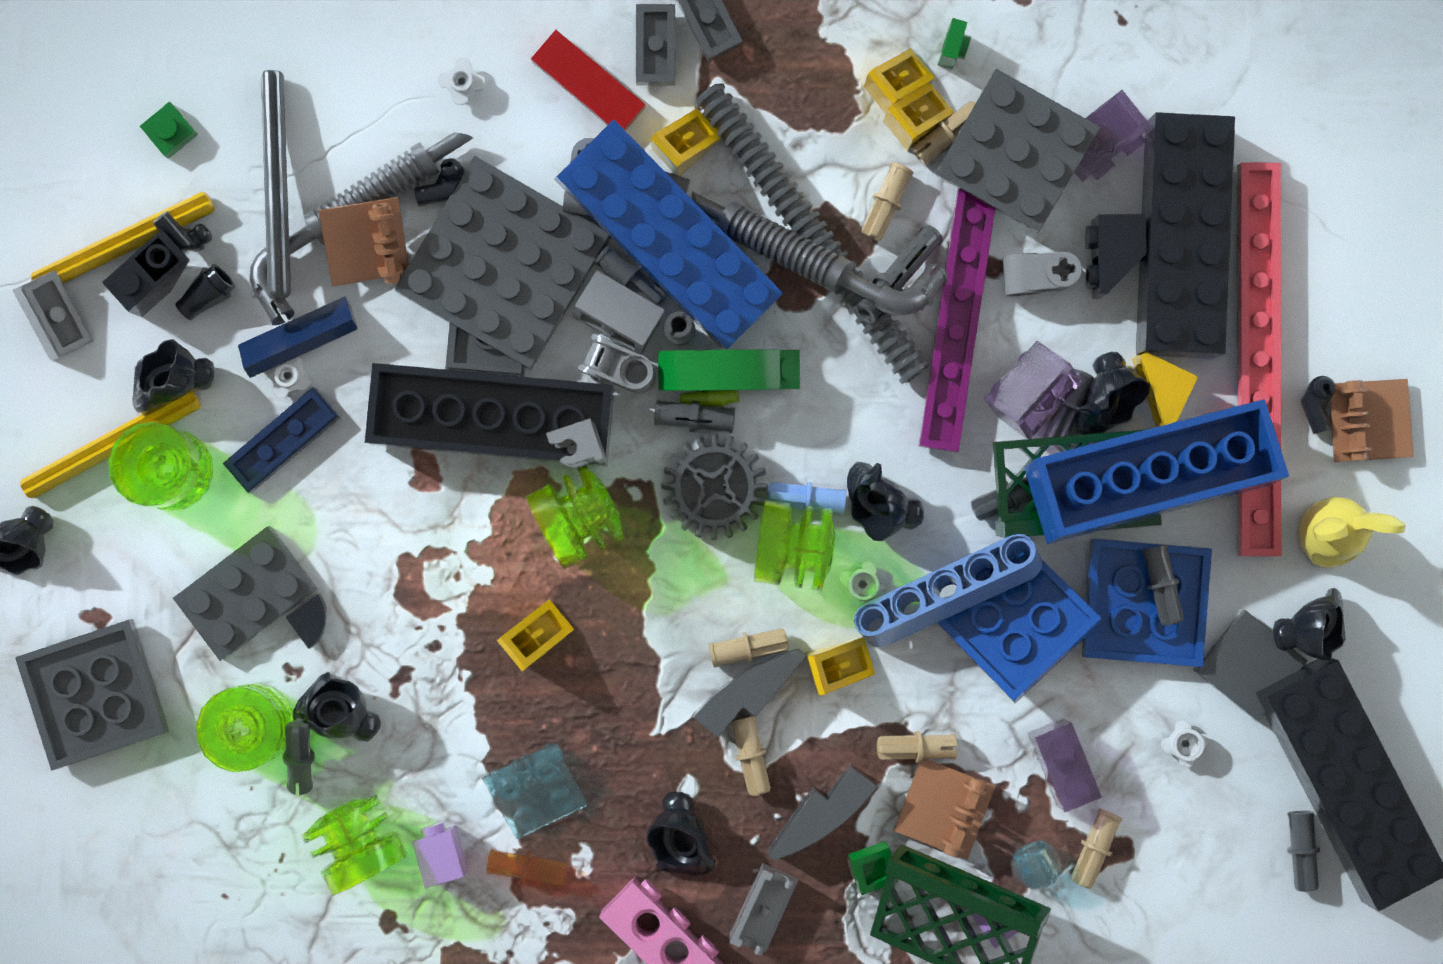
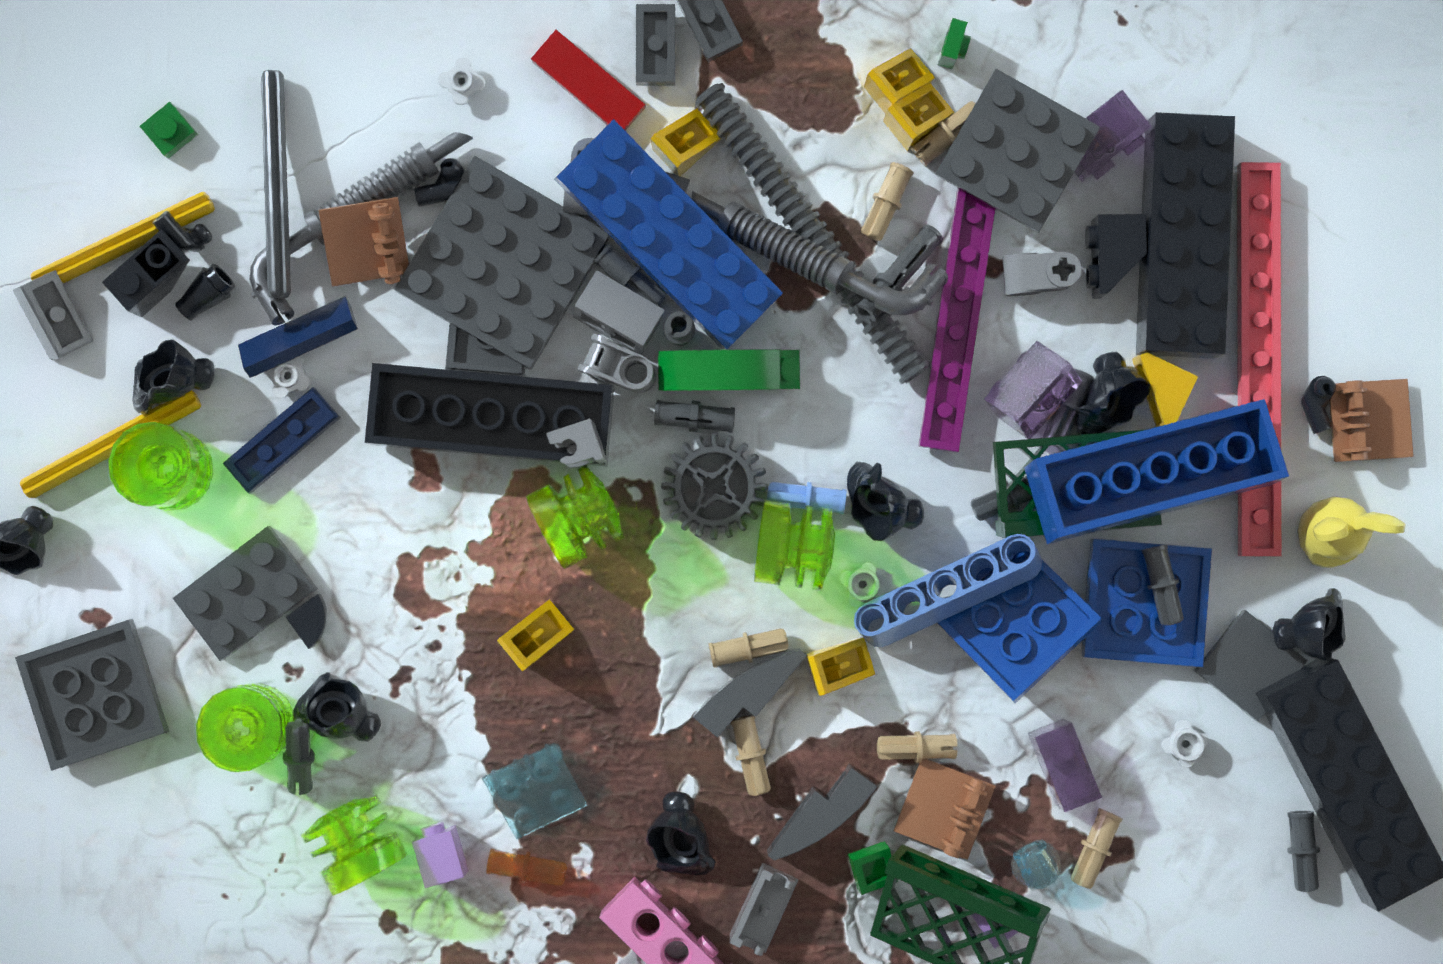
(715, 398): lime piece -> none

